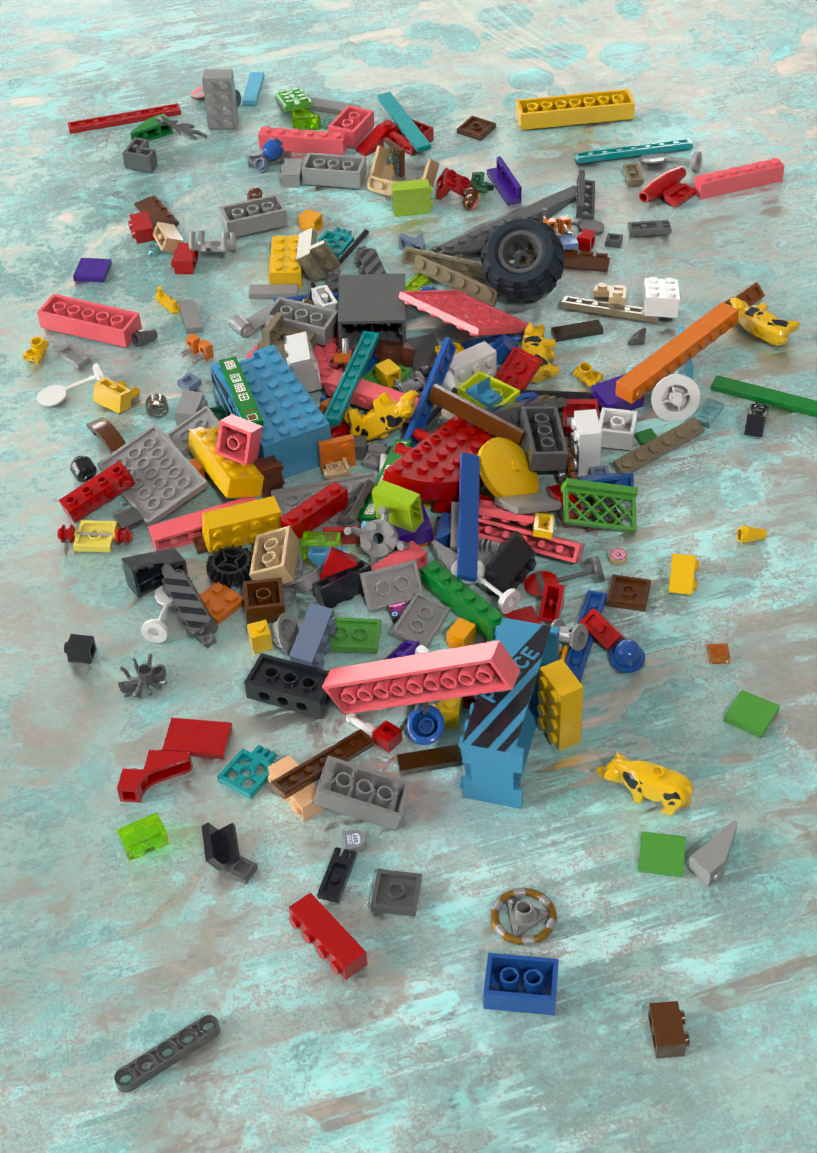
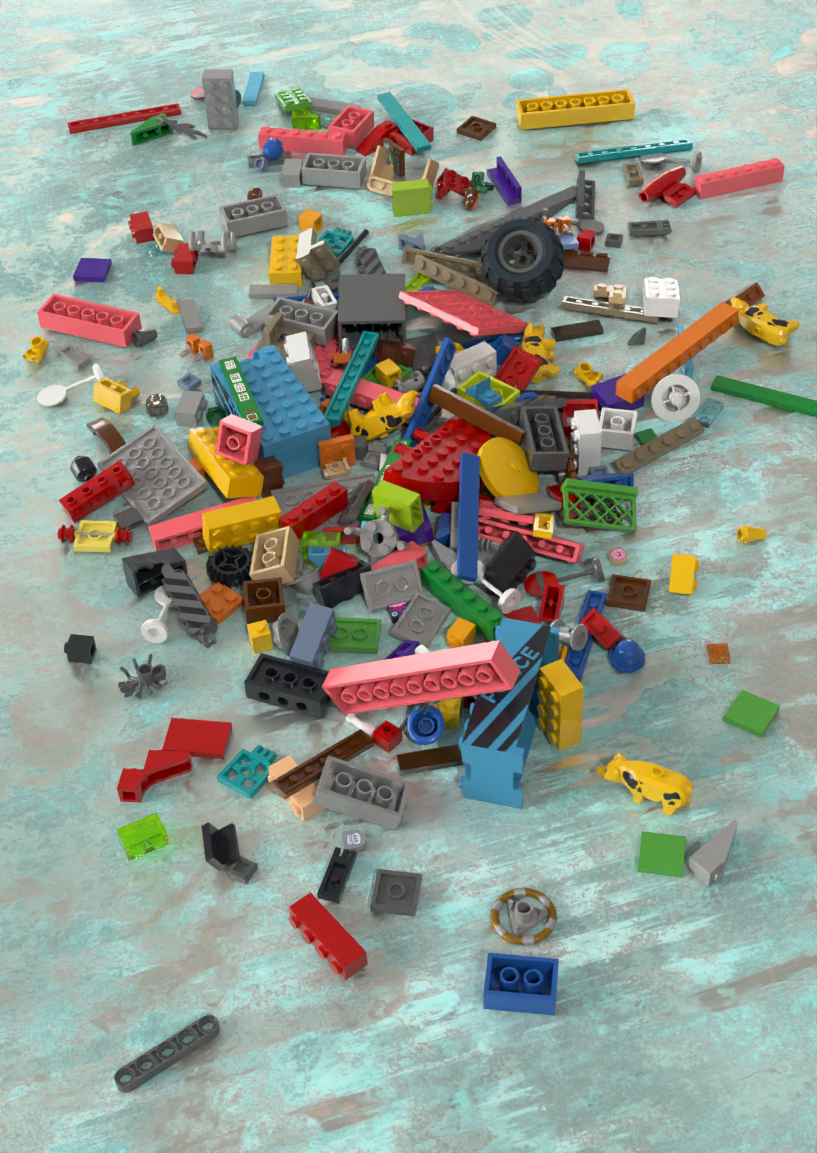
(139, 156): dark grey brick -> none
(157, 211): reddish brown windscreen -> none
(180, 434): light grey tile -> none
(667, 1029): reddish brown brick -> none
(756, 419): black slope -> none

